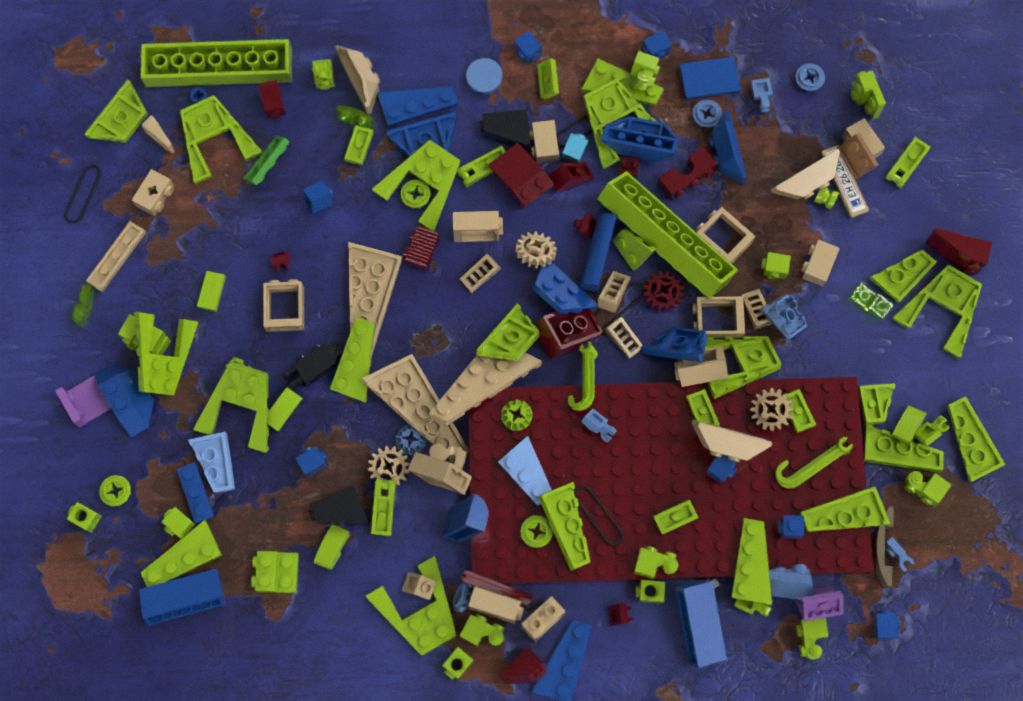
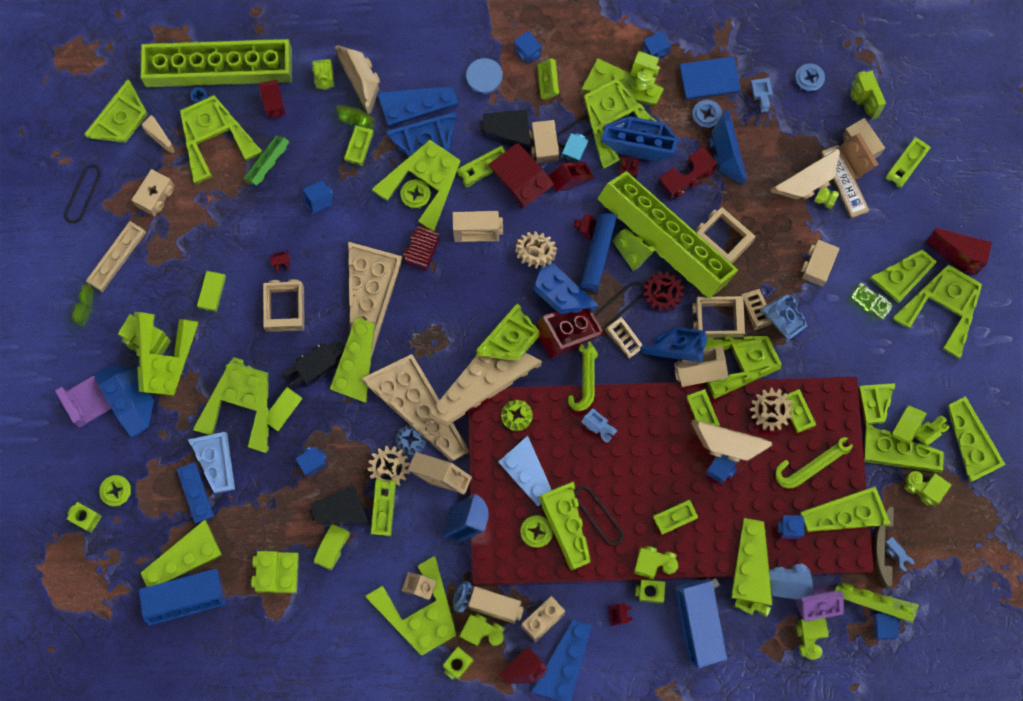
(177, 523): lime brick -> none
(440, 452): tan leg -> none
(481, 263): tan slope -> none
(495, 587): dark red axle -> none
(610, 302): tan slope -> none
(776, 266): lime brick -> none
(882, 603): none -> lime wing

